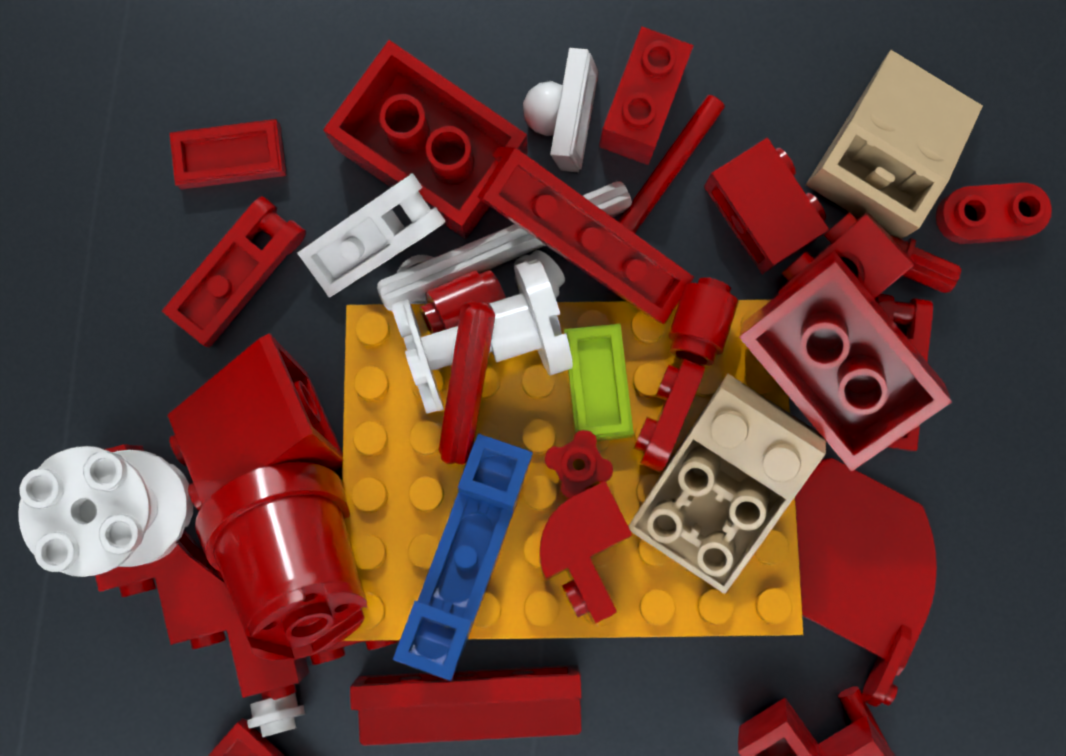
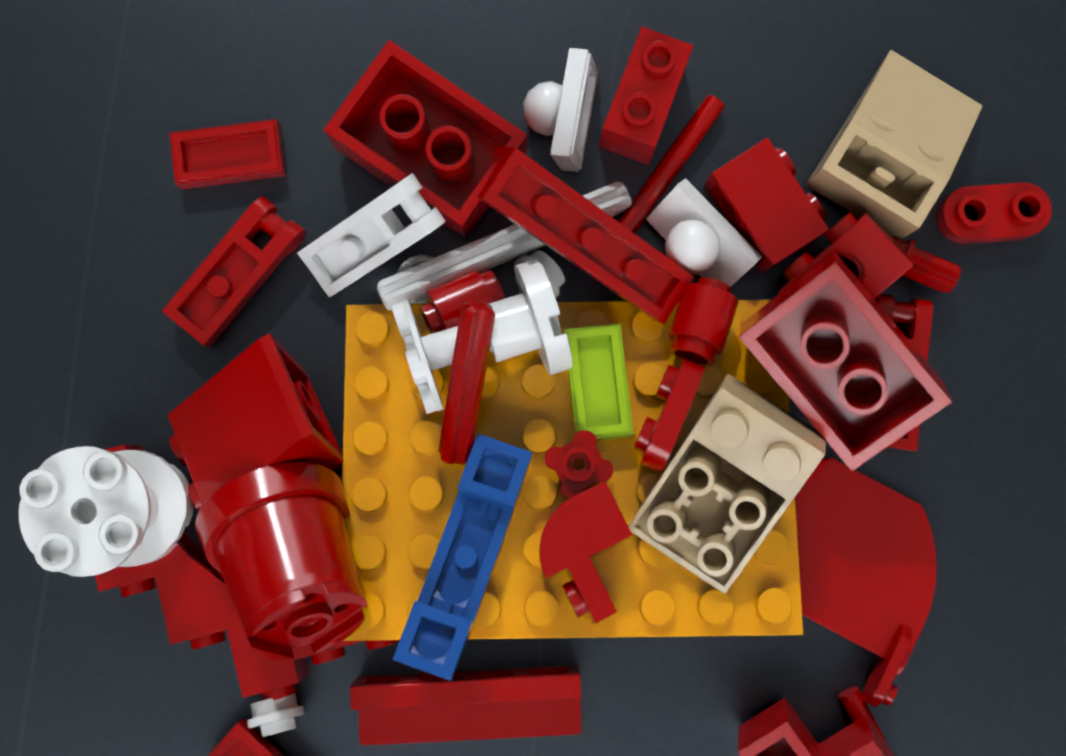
(701, 237): none -> white tile

